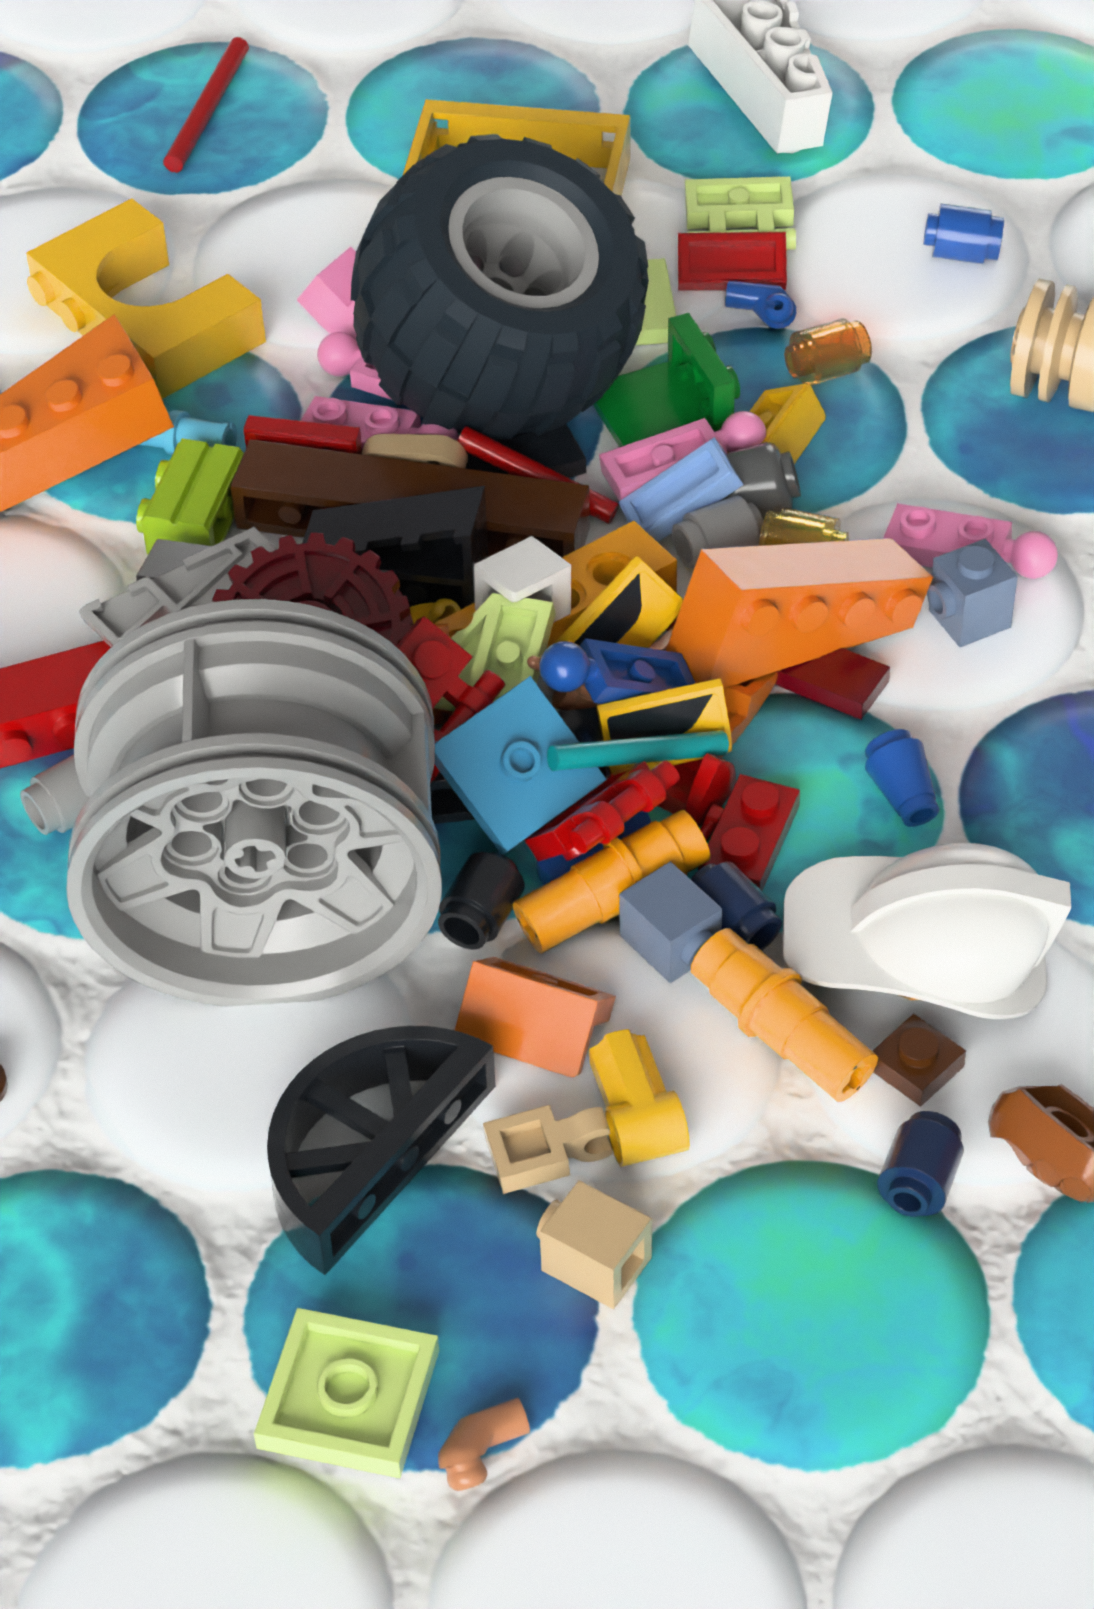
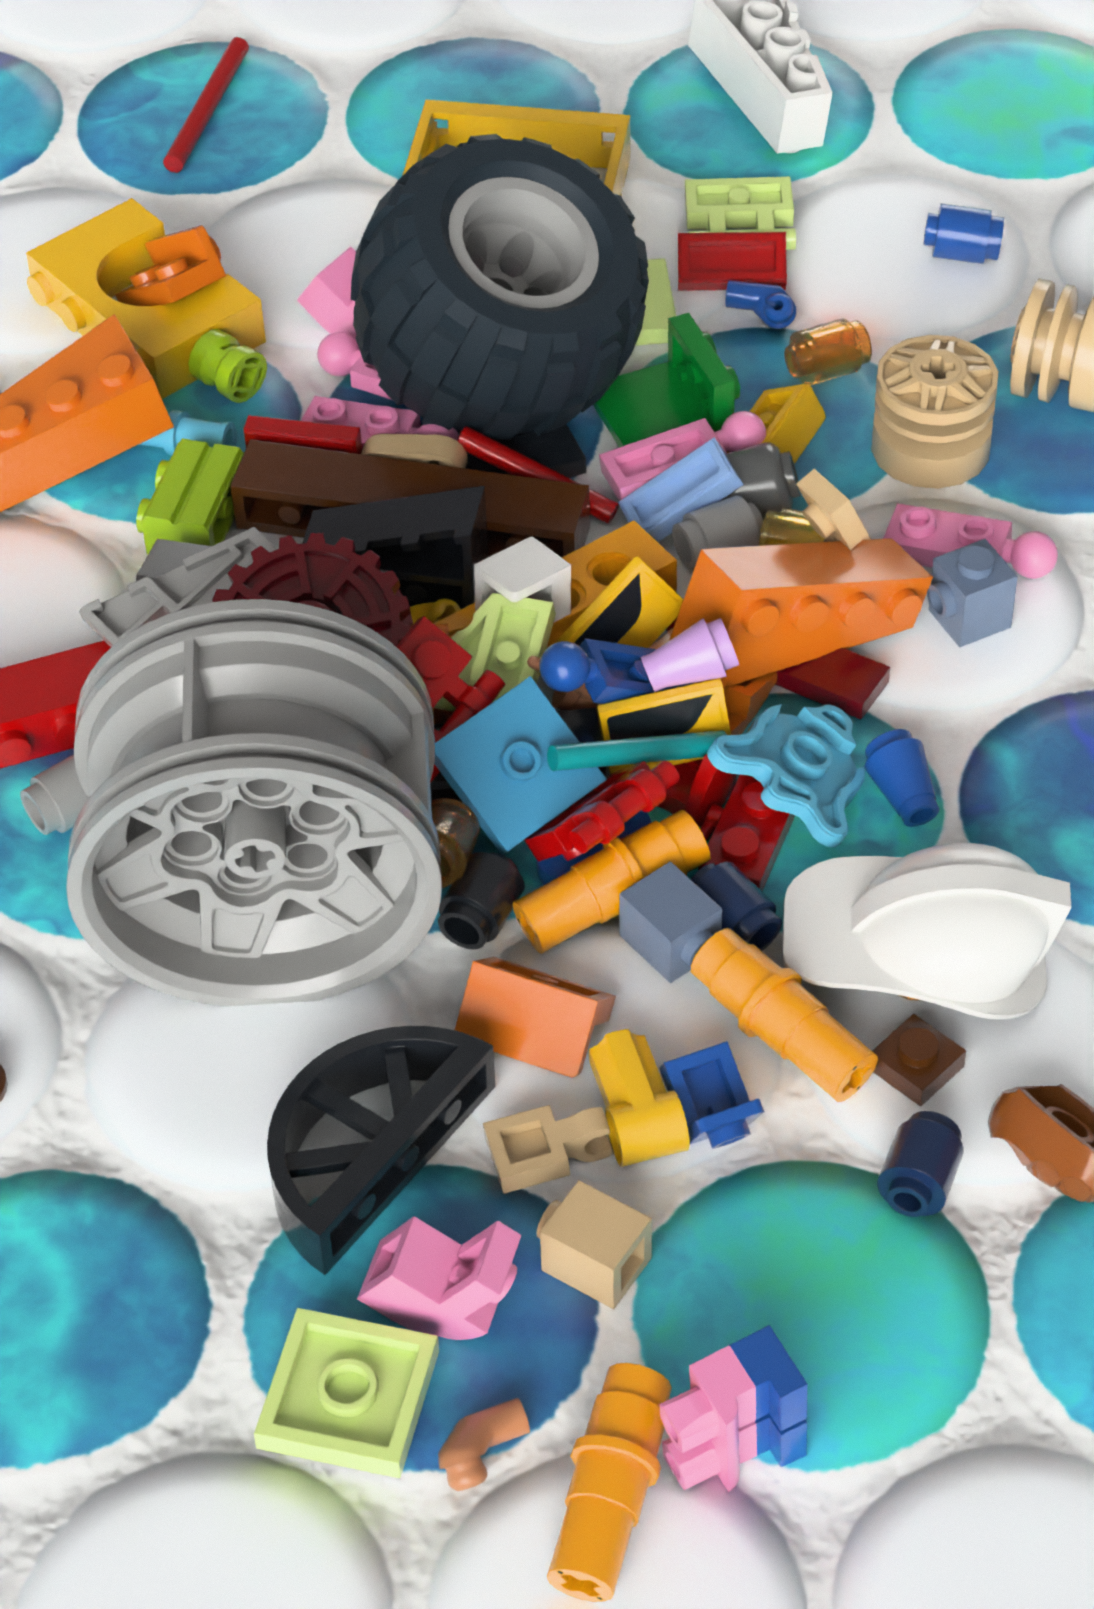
(181, 267): none -> orange bracket
(234, 371): none -> lime wheel
(439, 1284): none -> bright pink brick
(457, 836): none -> clear orange brick
(609, 1481): none -> light orange piece
(692, 656): none -> lavender cone
(712, 1095): none -> blue bracket
(736, 1409): none -> bright pink hips
(800, 765): none -> medium azure tile
(830, 511): none -> tan plate
(934, 411): none -> tan wheel

